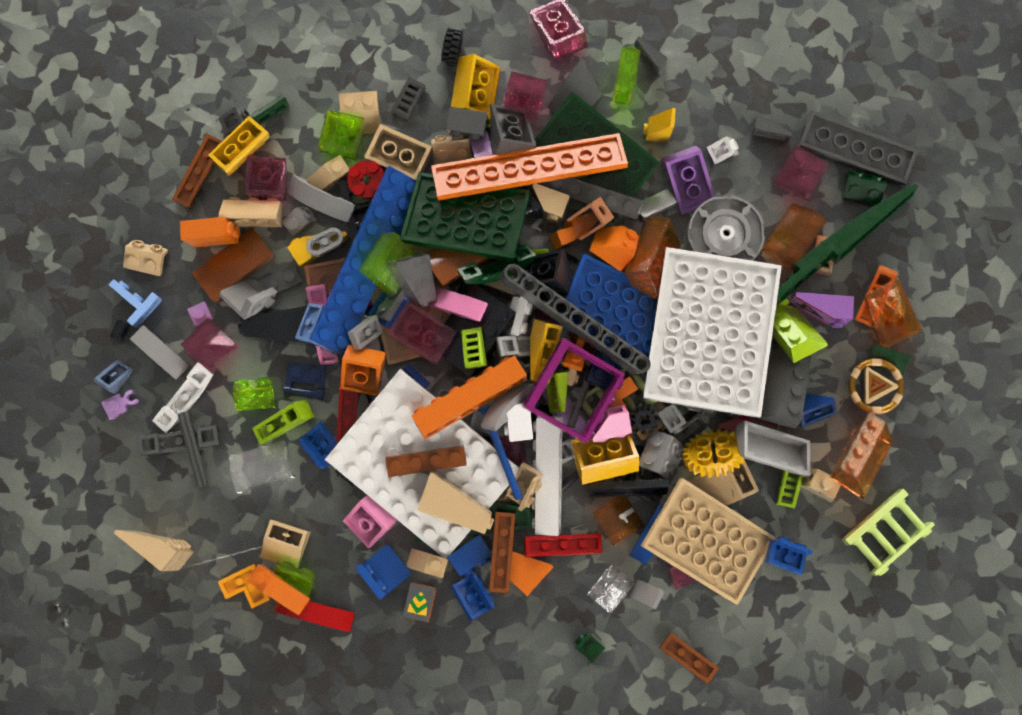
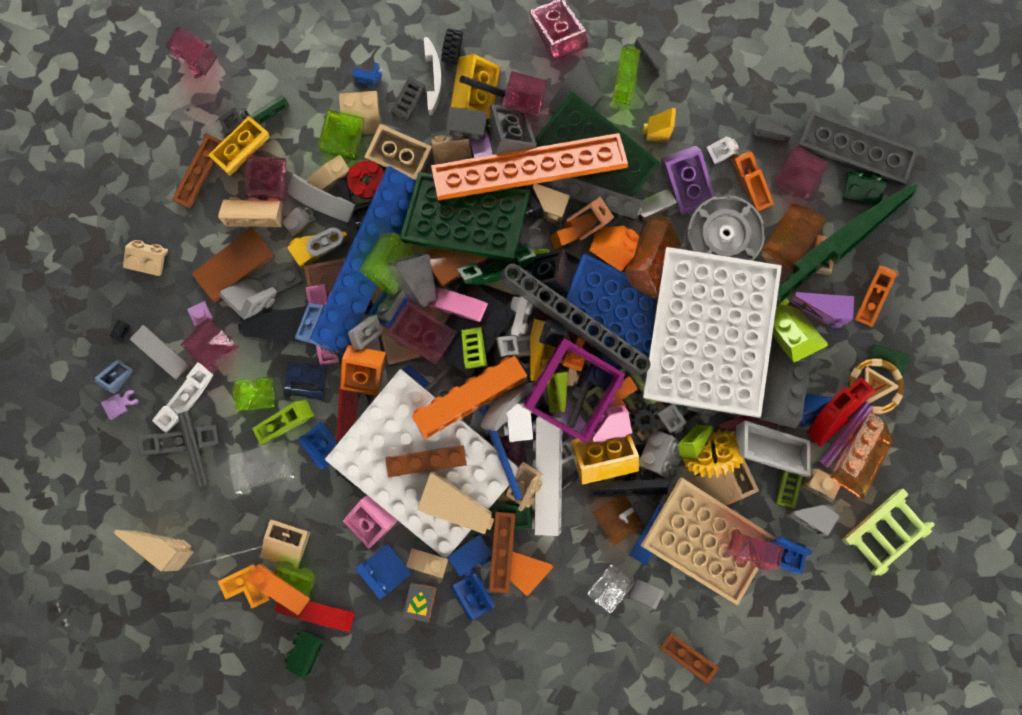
(143, 309): light blue bracket -> none
(194, 51): none -> clear pink slope
(209, 232): orange brick -> none
(304, 653): none -> dark green slope
(365, 77): none -> blue bracket
(433, 96): none -> white slope
(482, 86): none -> black bar
(552, 333): none -> black slope
(562, 545): red plate -> none
(588, 646): dark green bracket -> none
(680, 579): clear pink plate -> none
(693, 442): none -> lime slope
(752, 180): none -> orange slope
(760, 552): none -> clear pink slope
(817, 518): none -> light grey slope
(840, 407): none -> red slope
(845, 434): none -> medium lavender axle
(891, 314): clear orange slope -> none

